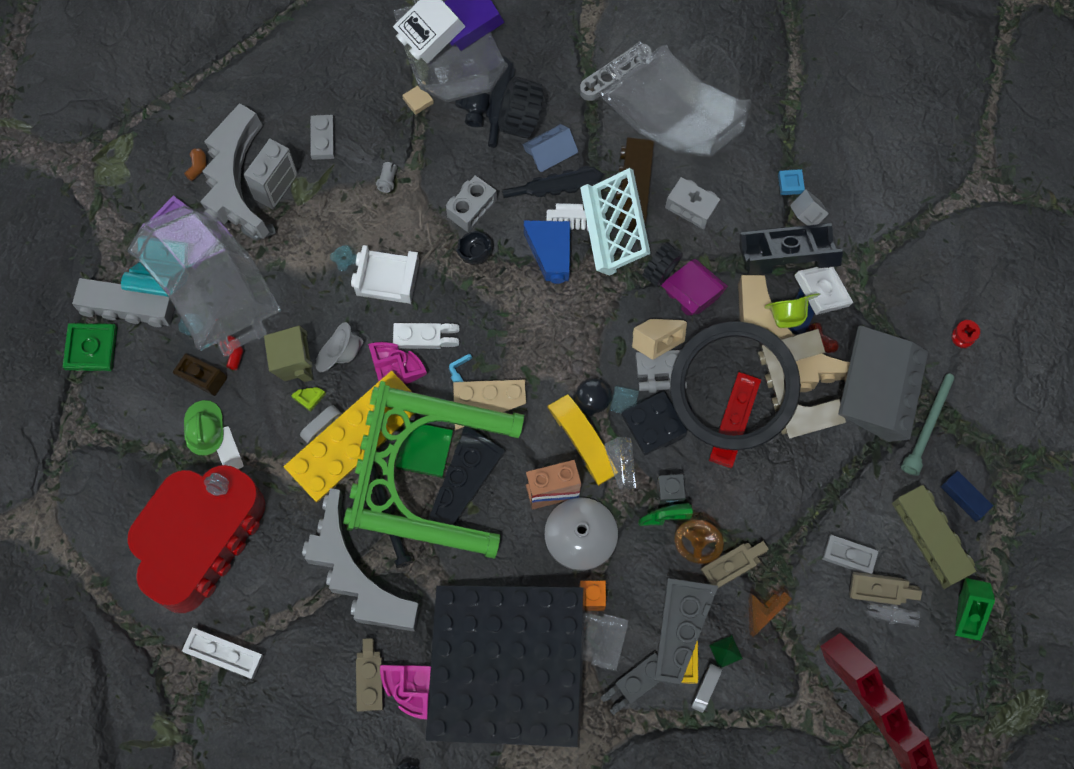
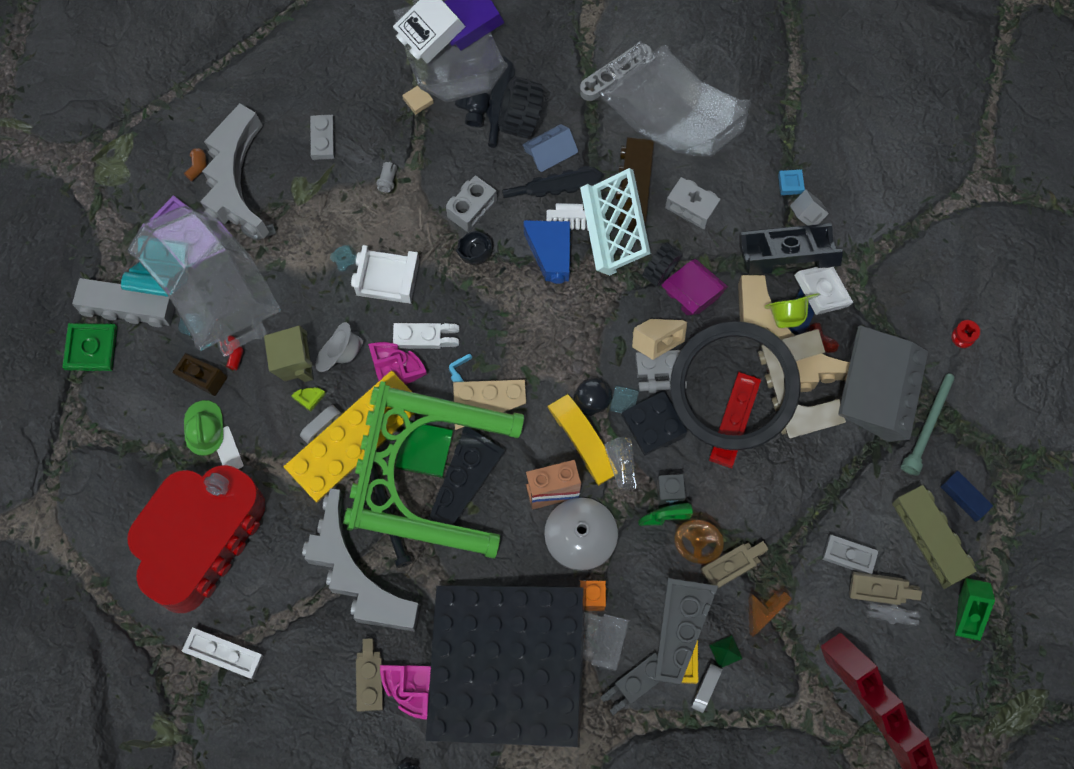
(271, 173): light grey brick -> none

